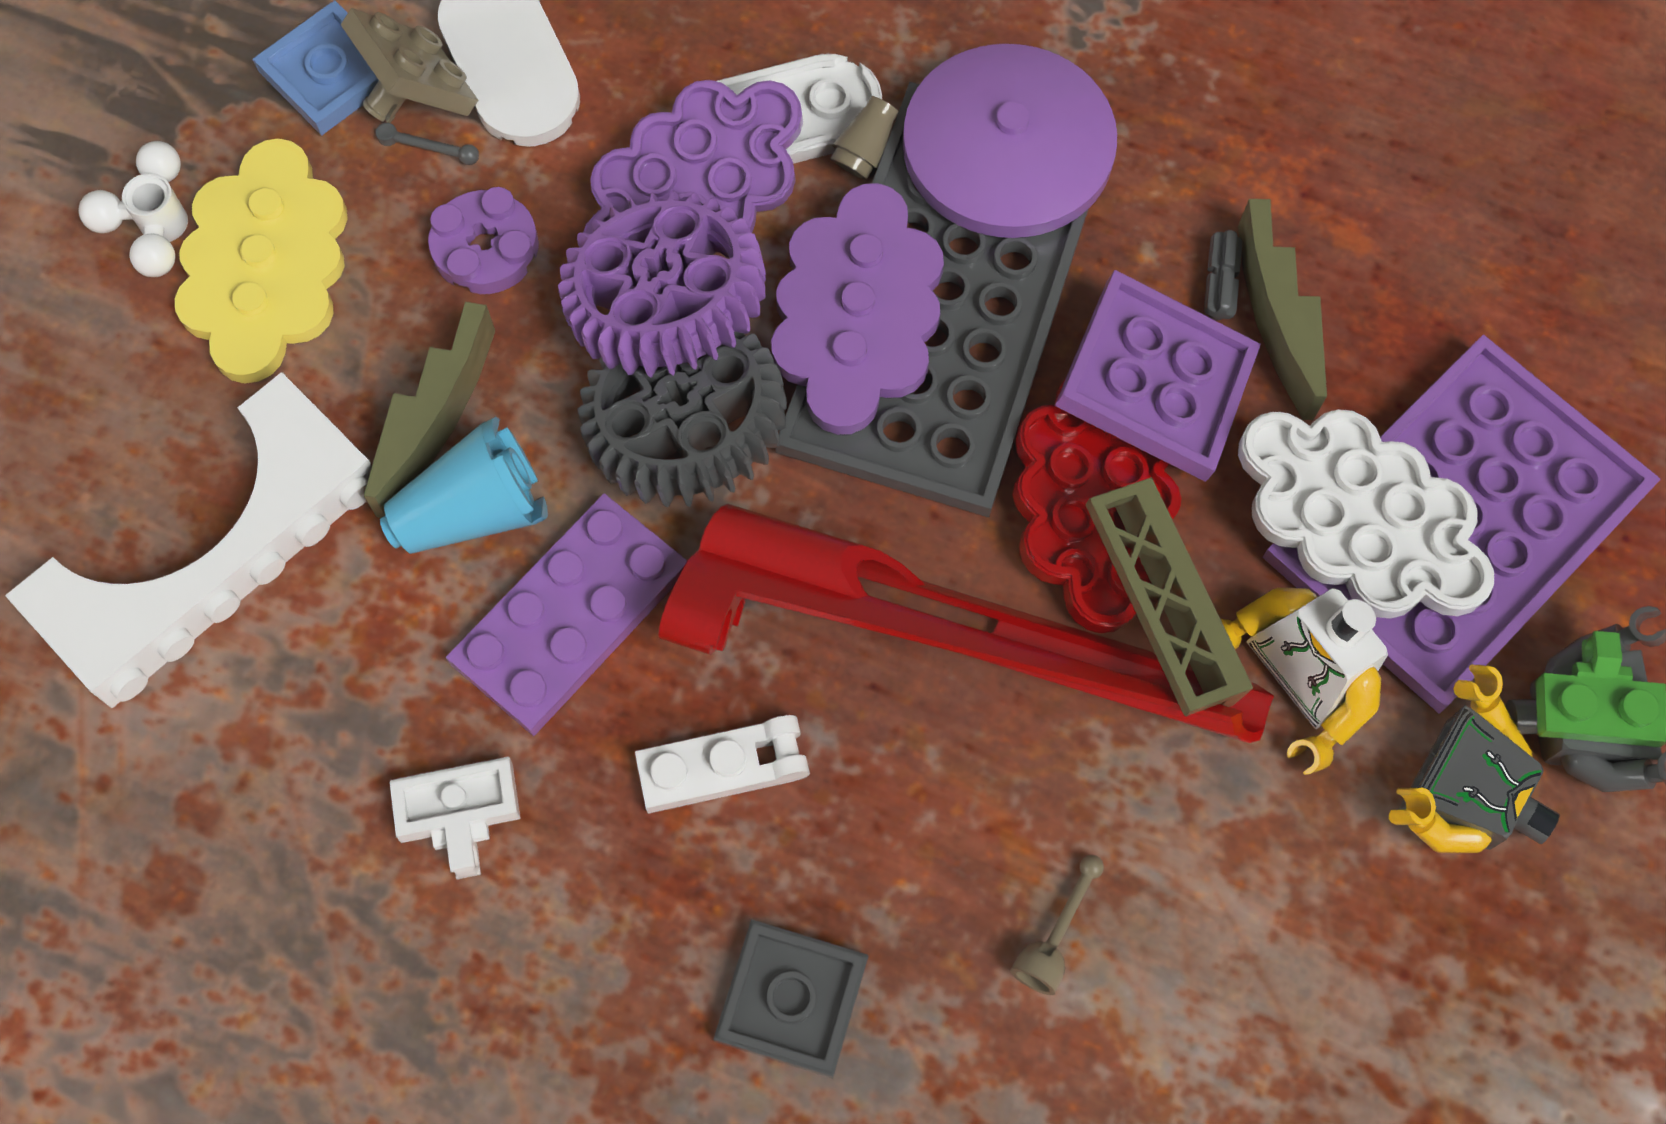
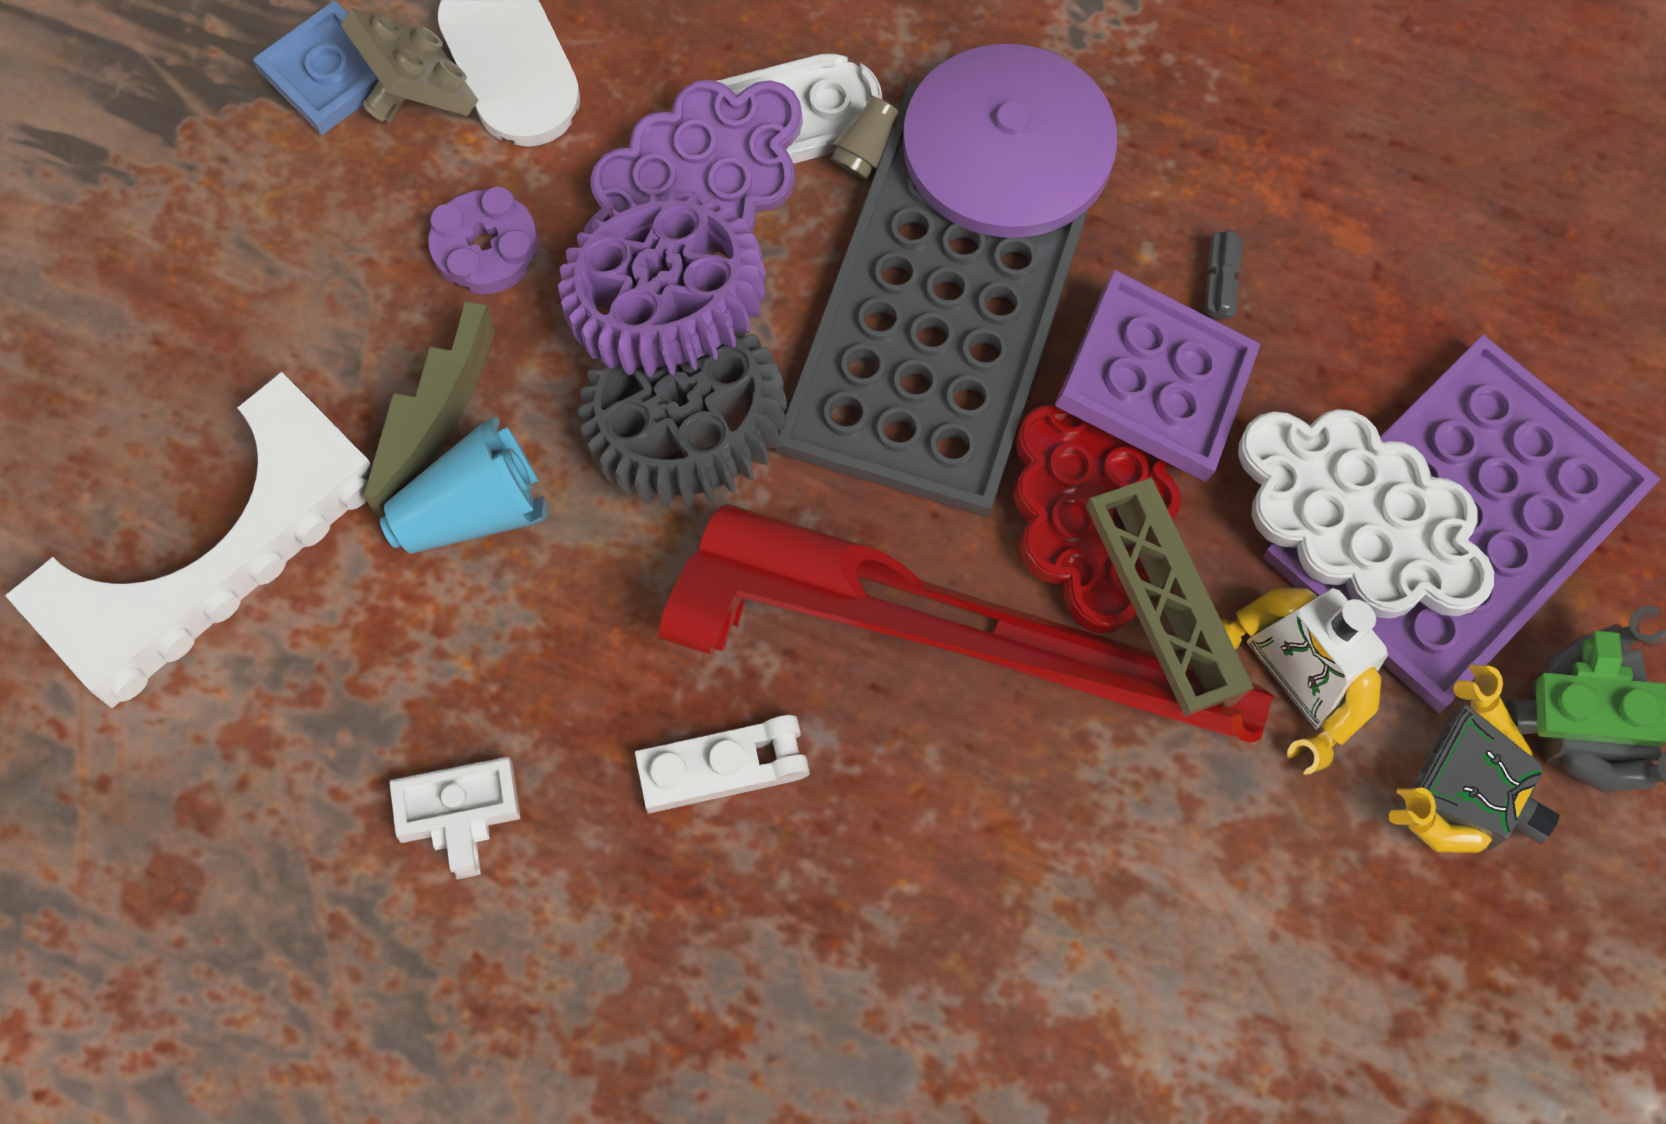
(104, 212): white piece -> none
(261, 260): light yellow plate -> none
(388, 135): dark grey hinge -> none
(567, 614): medium lavender plate -> none
(791, 998): dark grey tile -> none
(857, 308): medium lavender plate -> none
(1041, 963): dark tan hinge -> none
(1286, 321): olive slope -> none

